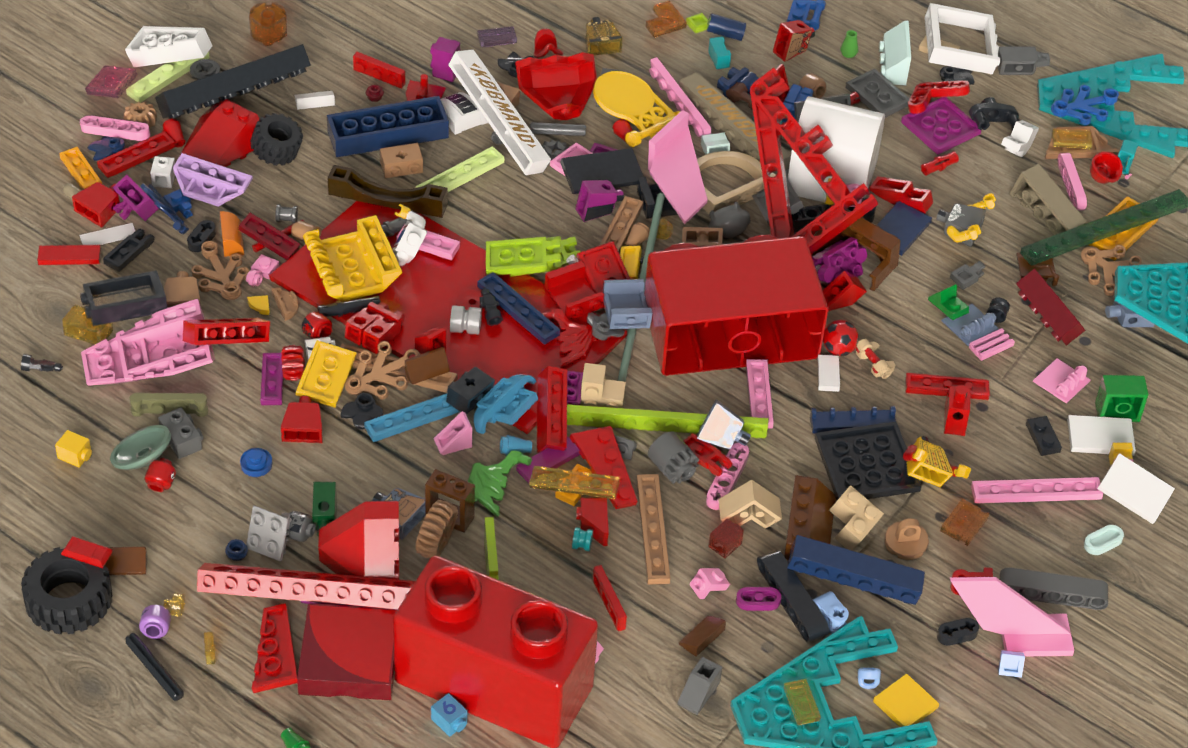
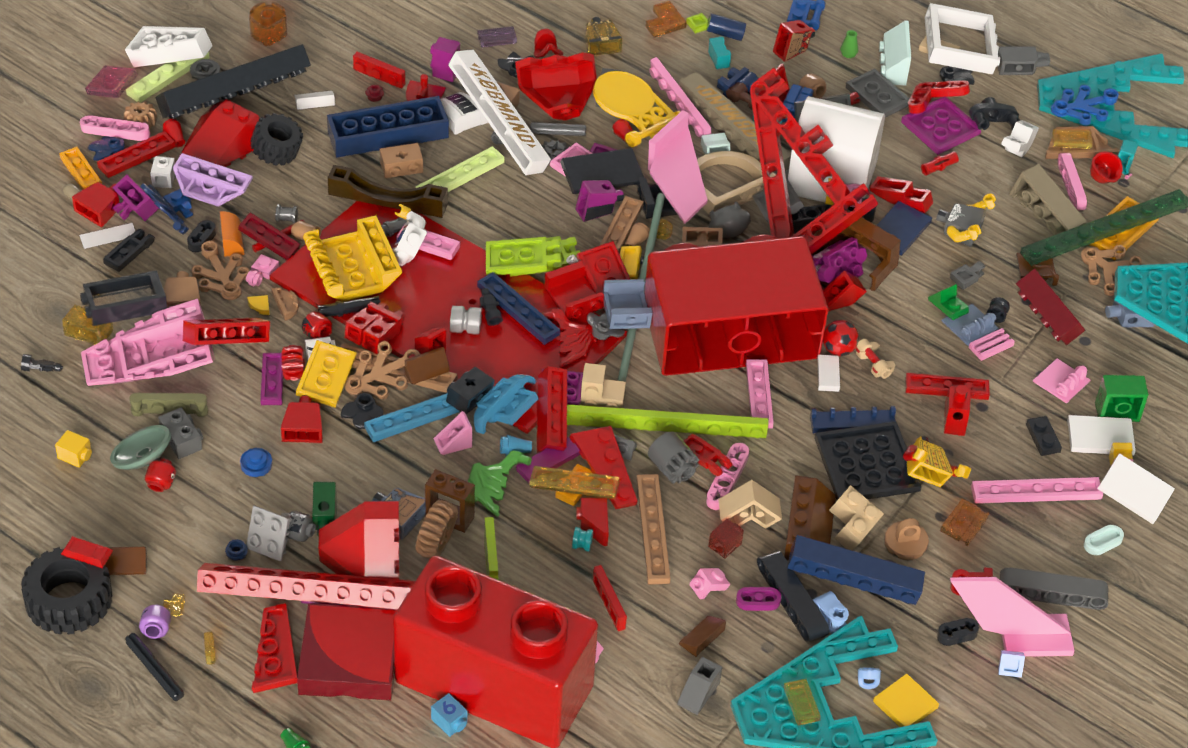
(69, 254): red tile -> none
(722, 427): torso -> none

